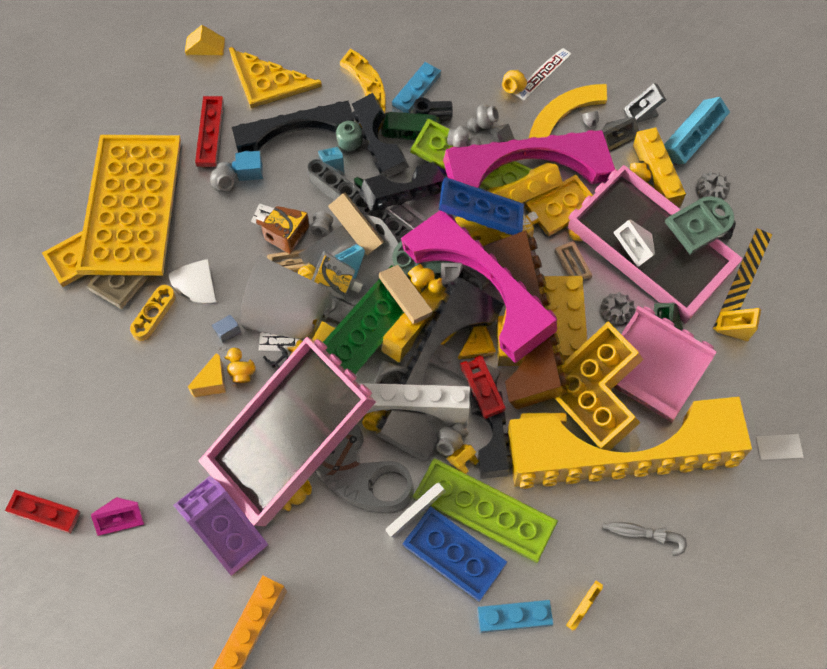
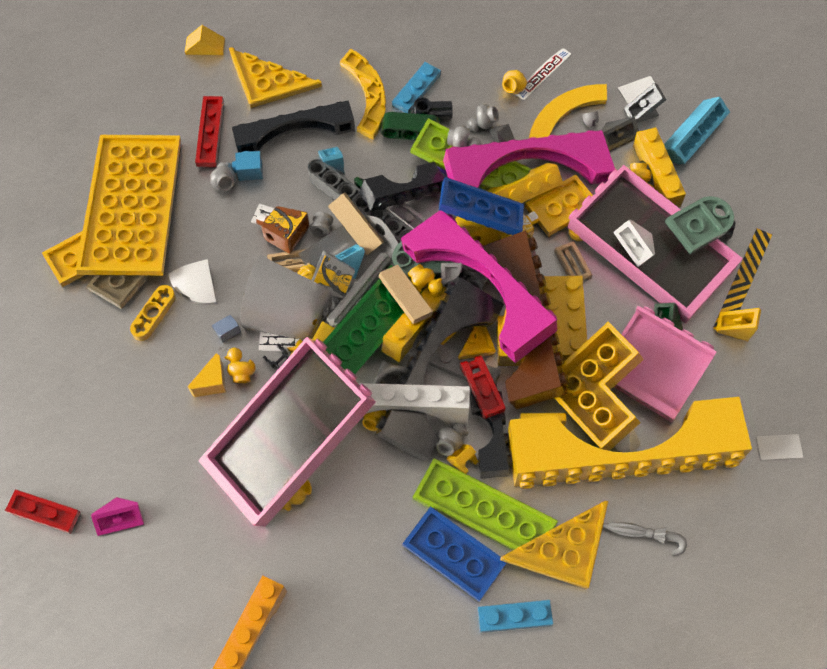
(221, 524): medium lavender bracket -> none
(349, 135): sand green head -> none
(354, 480): dark grey animal -> none
(358, 289): none -> light grey axle
(370, 115): black arch -> none
(415, 510): white tile -> none
(566, 550): none -> yellow tile
(585, 605): yellow tile -> none
(615, 316): light grey gear -> none
(634, 89): none -> white sticker
(705, 182): light grey gear -> none

